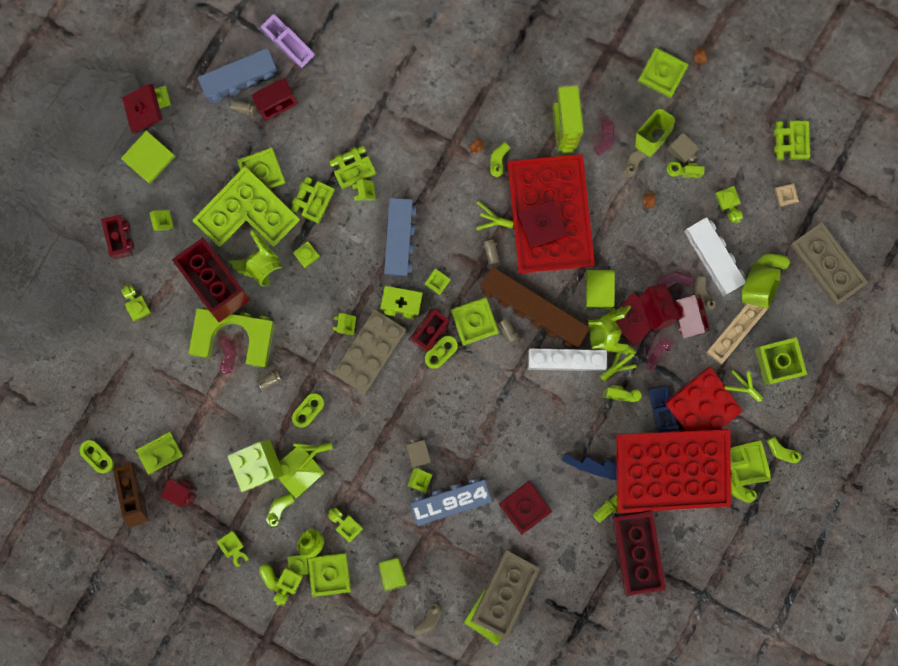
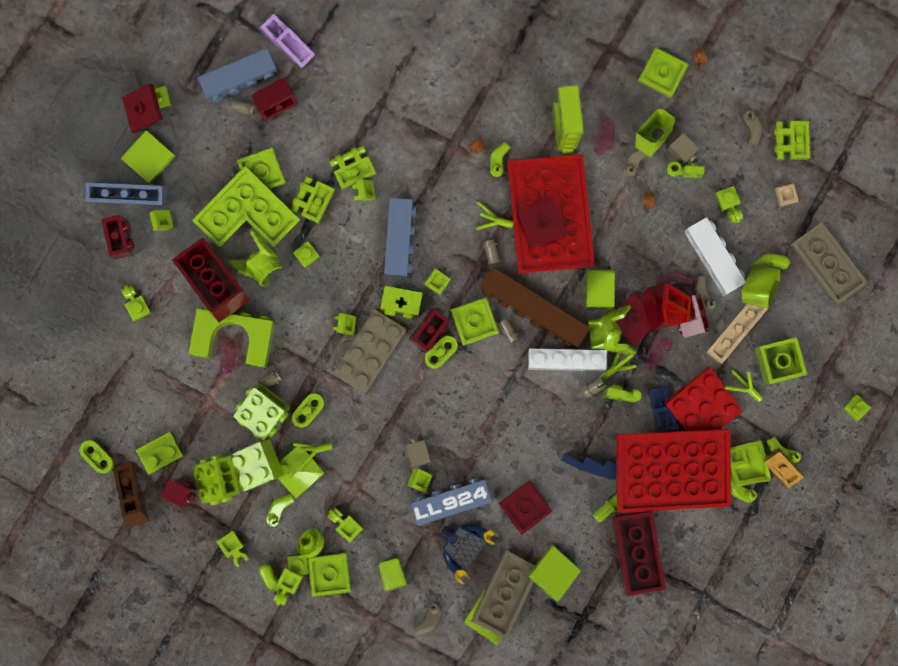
(126, 193): none -> sand blue brick
(216, 480): none -> lime brick
(261, 411): none -> lime brick
(463, 547): none -> torso
(554, 573): none -> lime tile
(595, 387): none -> dark tan pin
(675, 306): none -> red slope
(754, 126): none -> dark tan arm
(783, 468): none -> pearl gold plate
(856, 407): none -> lime tile

